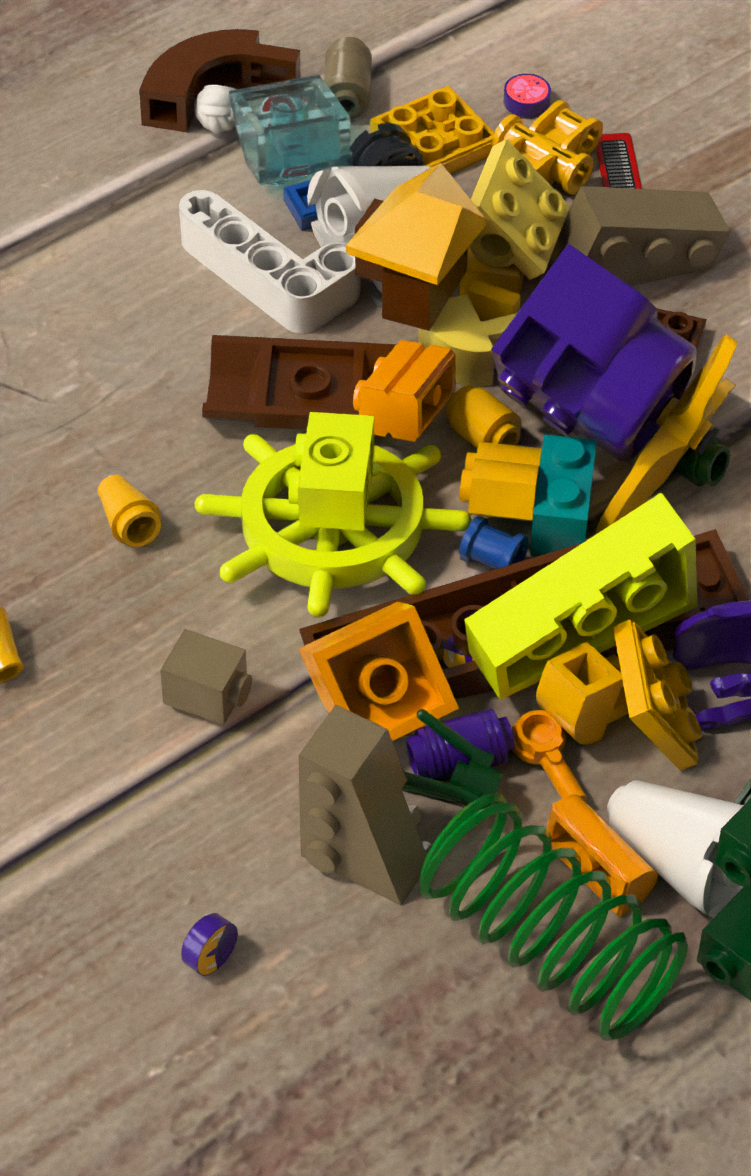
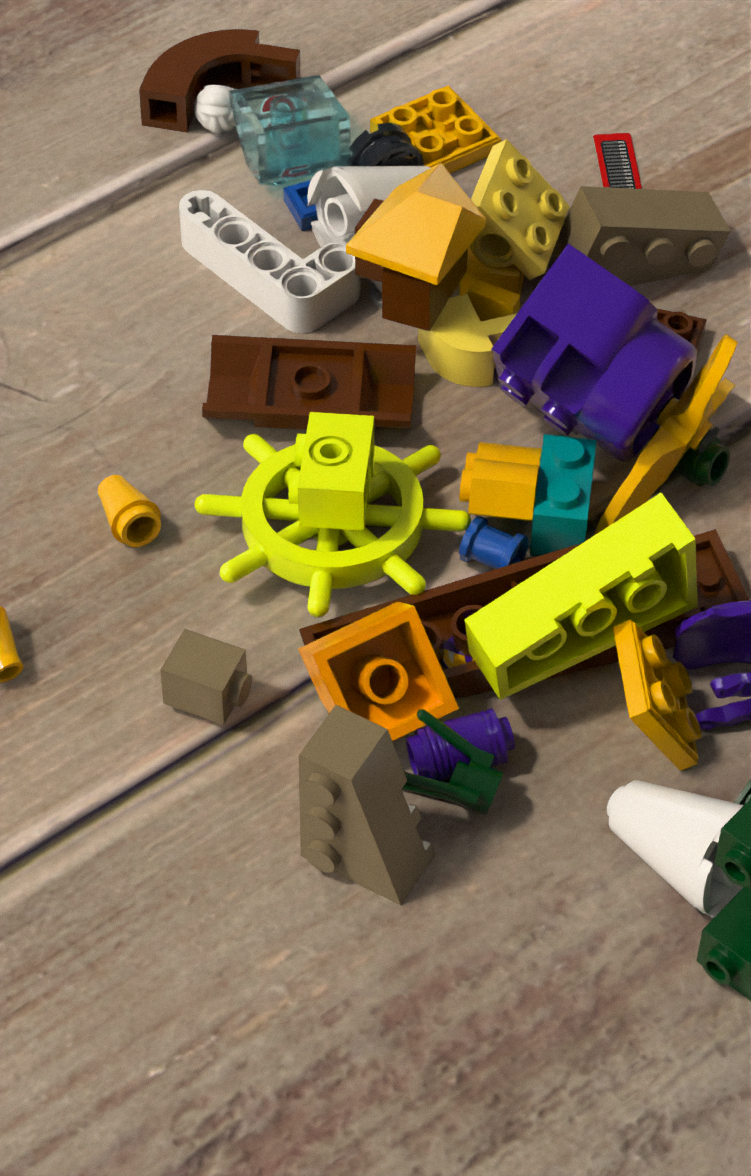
(209, 944): dark purple tile -> none
(349, 74): dark tan head -> none
(407, 389): light orange brick -> none
(482, 417): yellow brick -> none
(527, 95): tile -> none
(542, 742): light orange plate -> none
(555, 144): yellow axle -> none
(583, 692): yellow brick -> none
(600, 849): light orange brick -> none
(648, 996): green piece -> none

